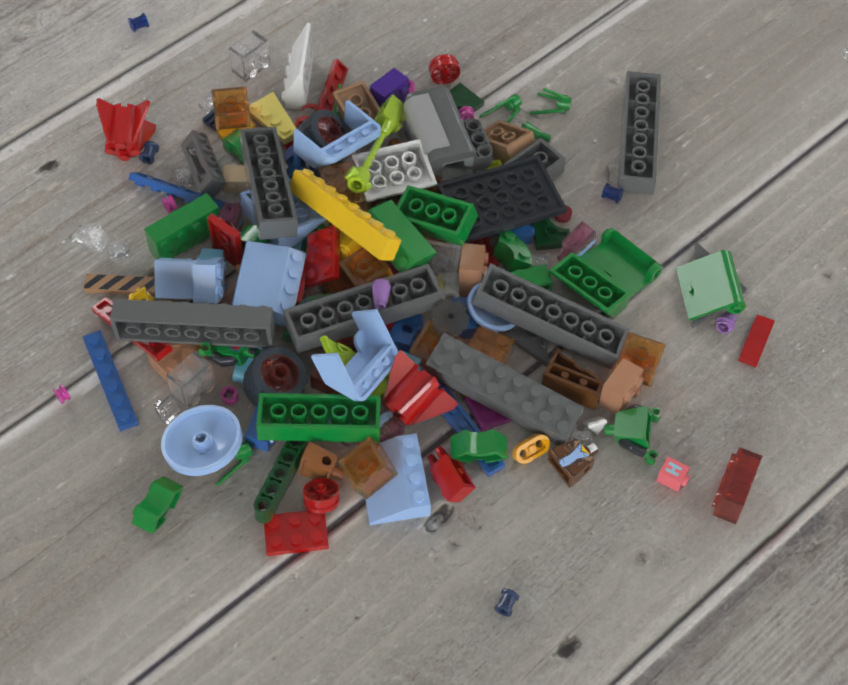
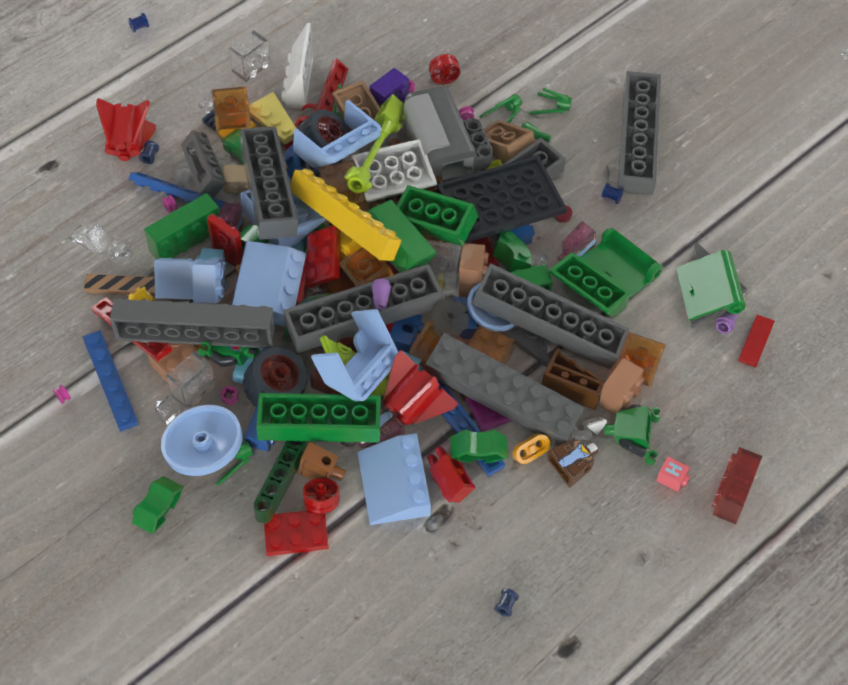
(368, 467): clear orange brick -> none
(465, 97): dark green tile -> none
(548, 235): dark green tile -> none

